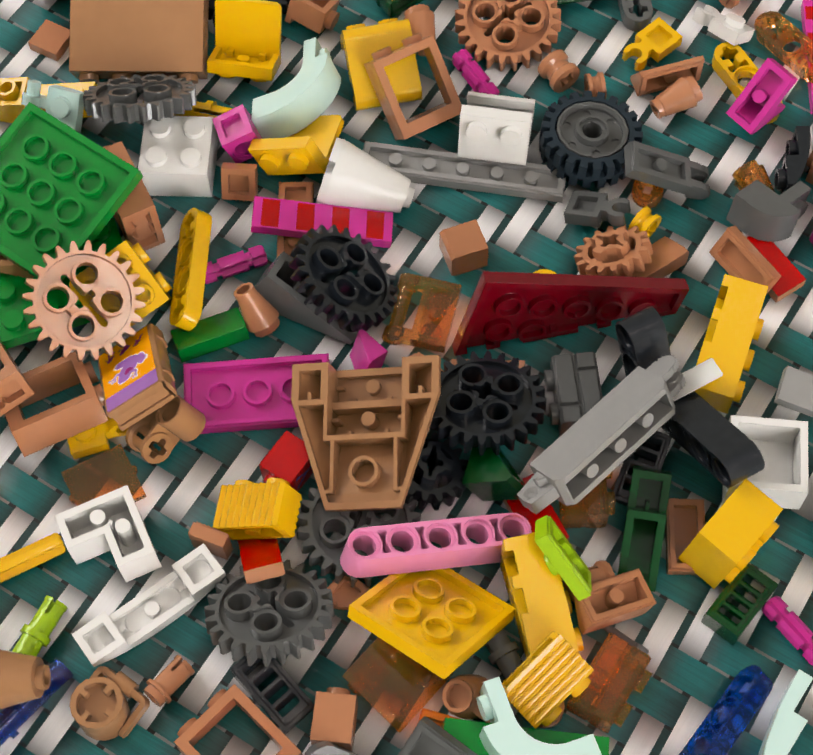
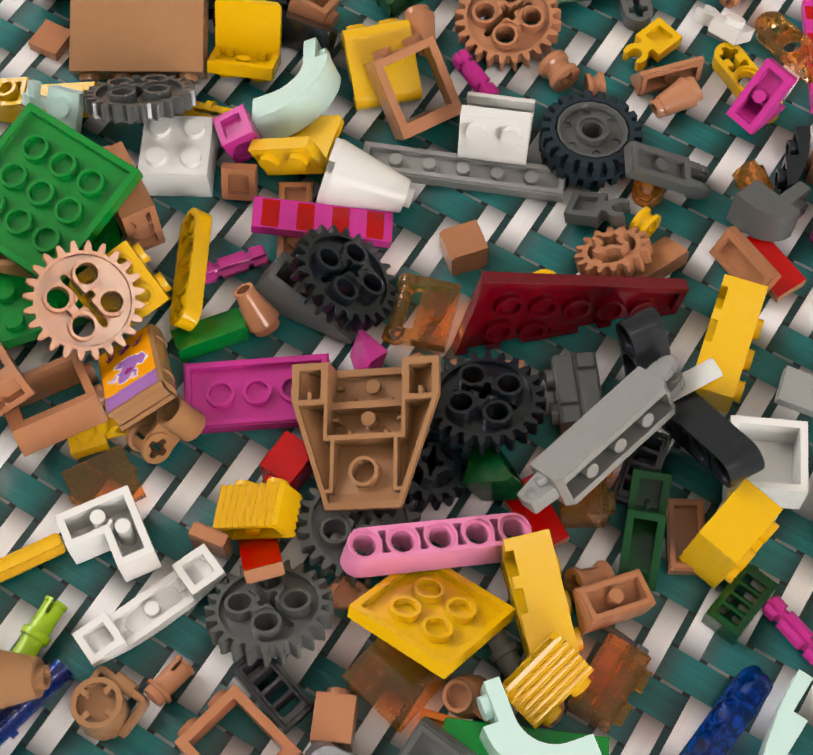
(298, 29): none -> black slope
(562, 557): lime plate -> none

